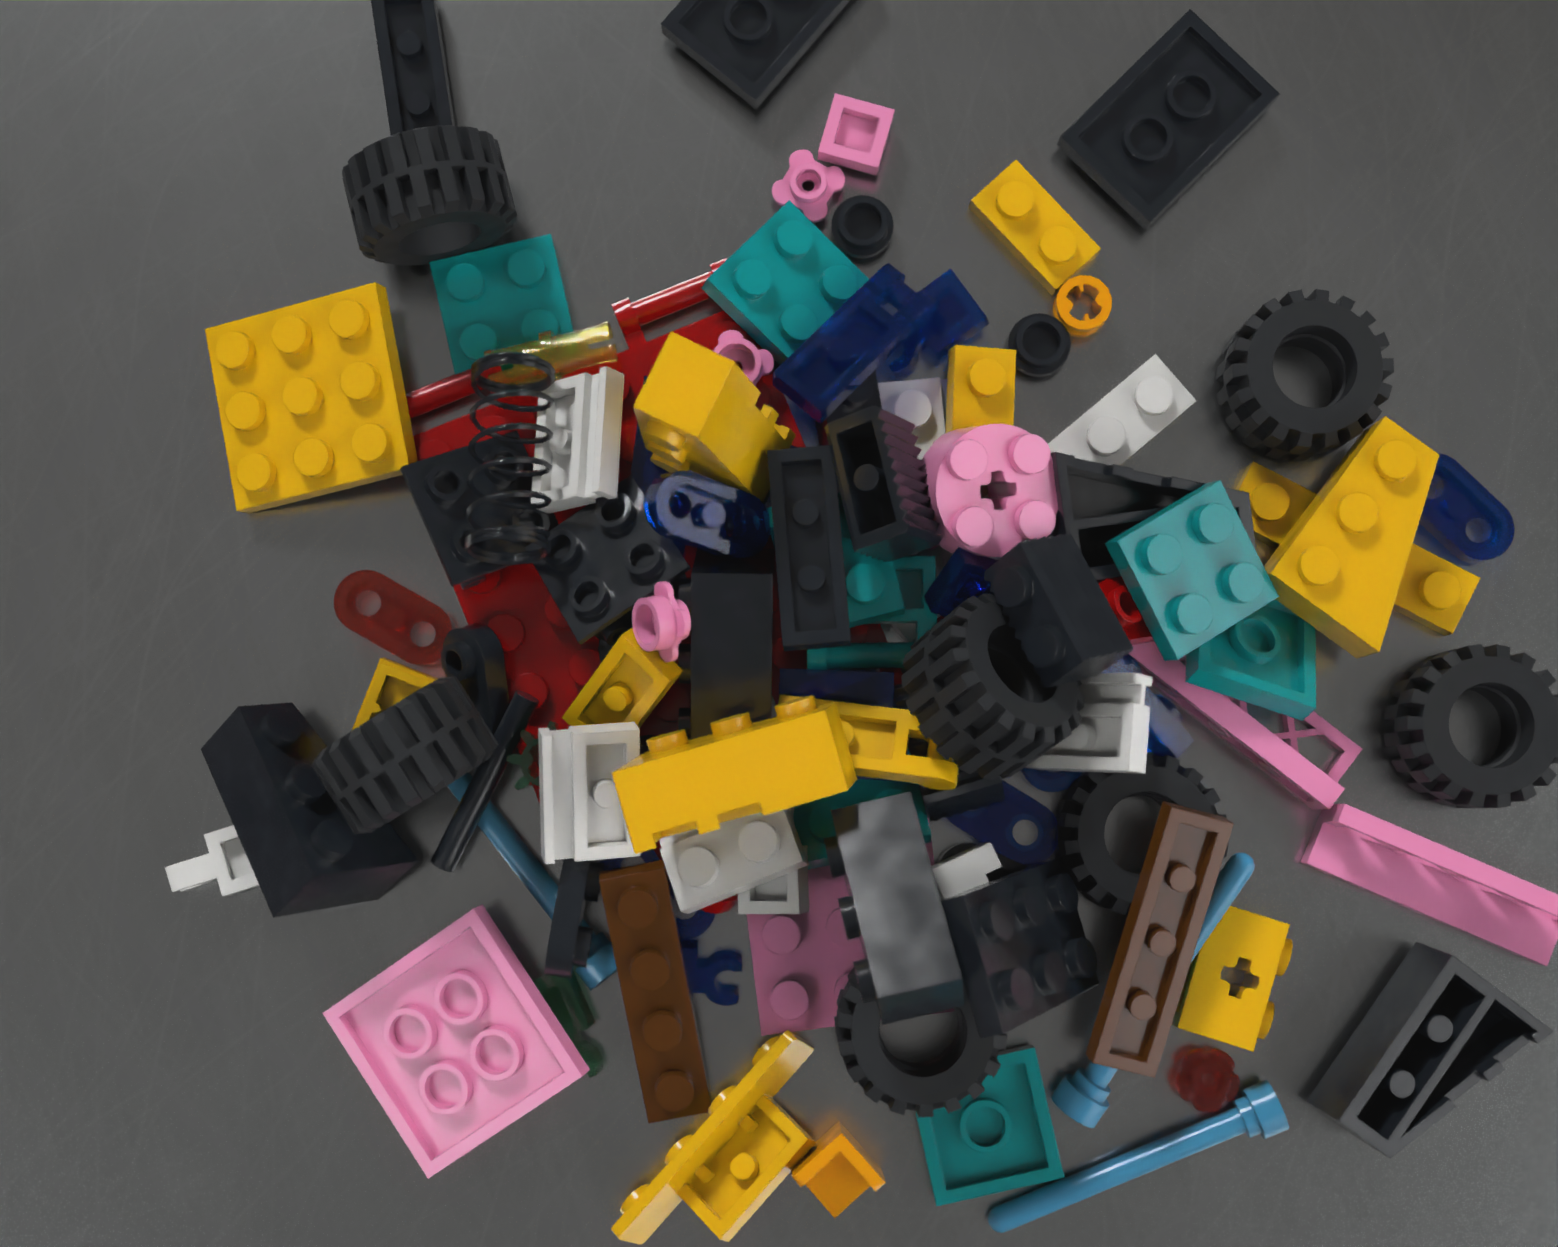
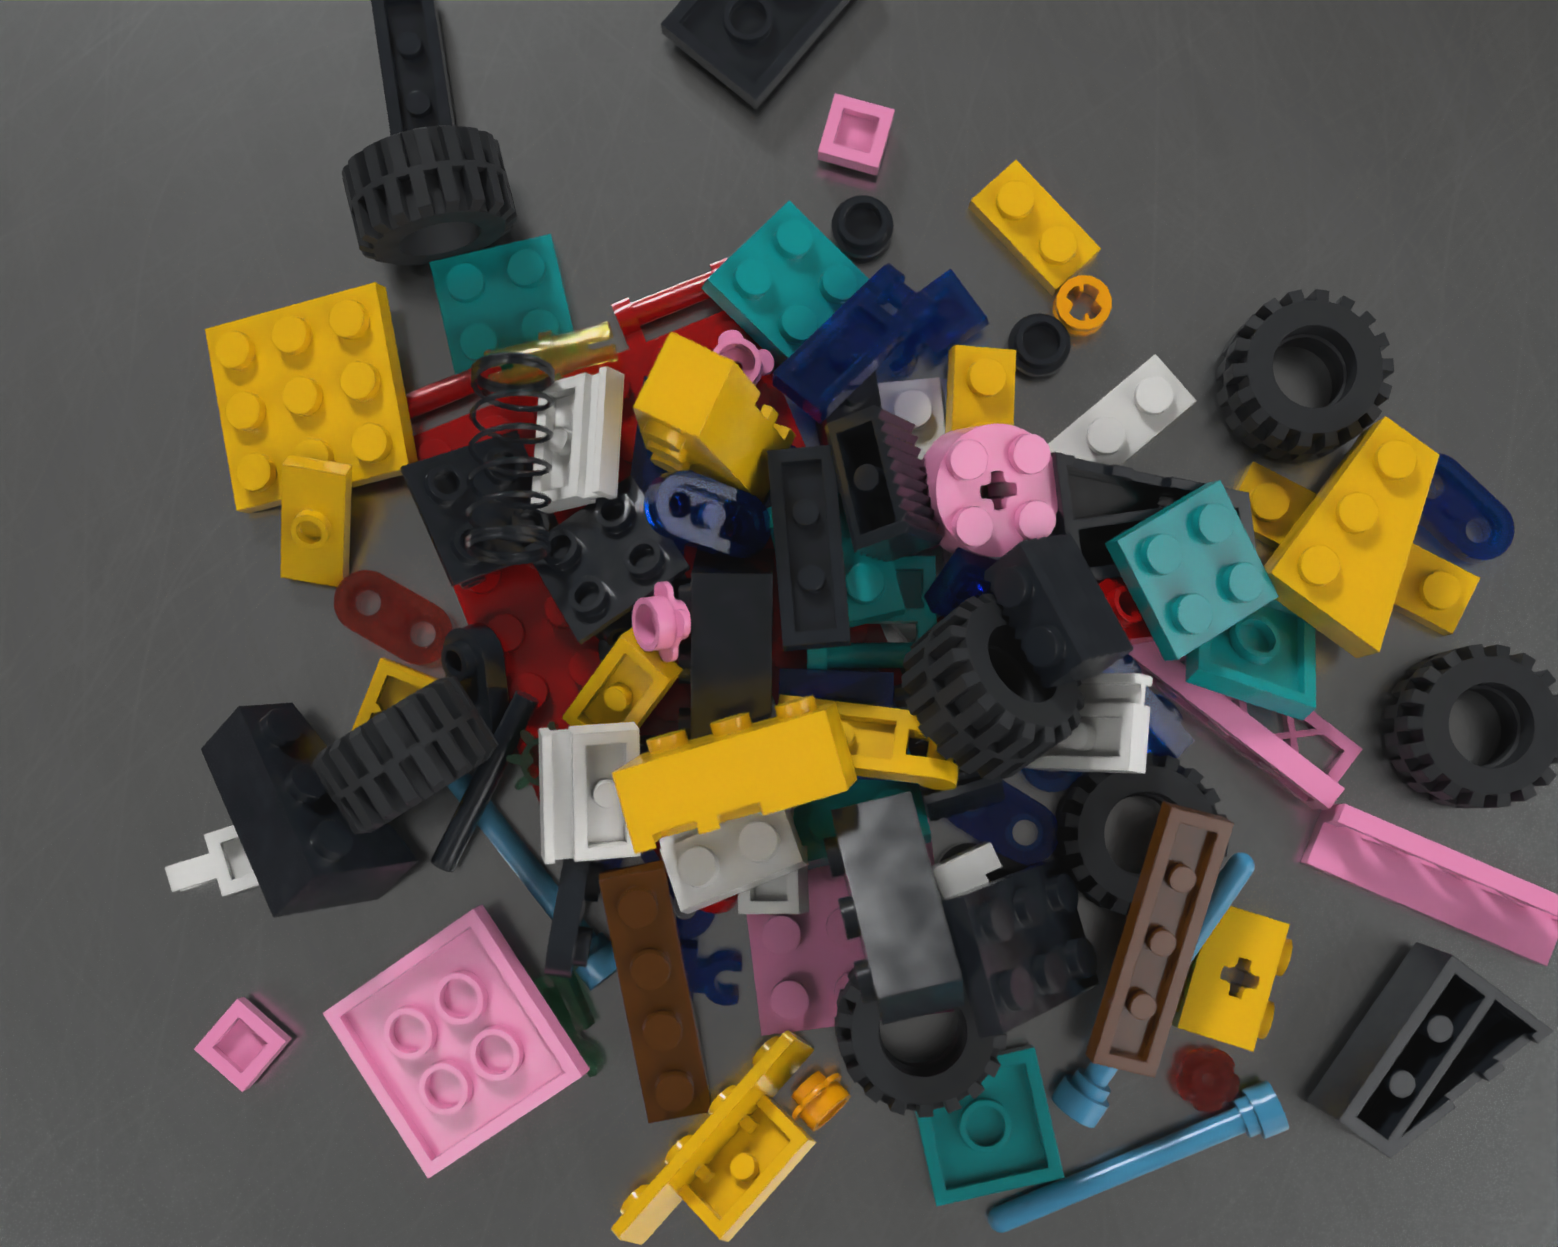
(242, 1044): none -> bright pink plate
(315, 520): none -> yellow plate
(804, 168): bright pink plate -> none
(819, 1099): none -> light orange plate
(838, 1170): light orange panel -> none
(1167, 119): black plate -> none

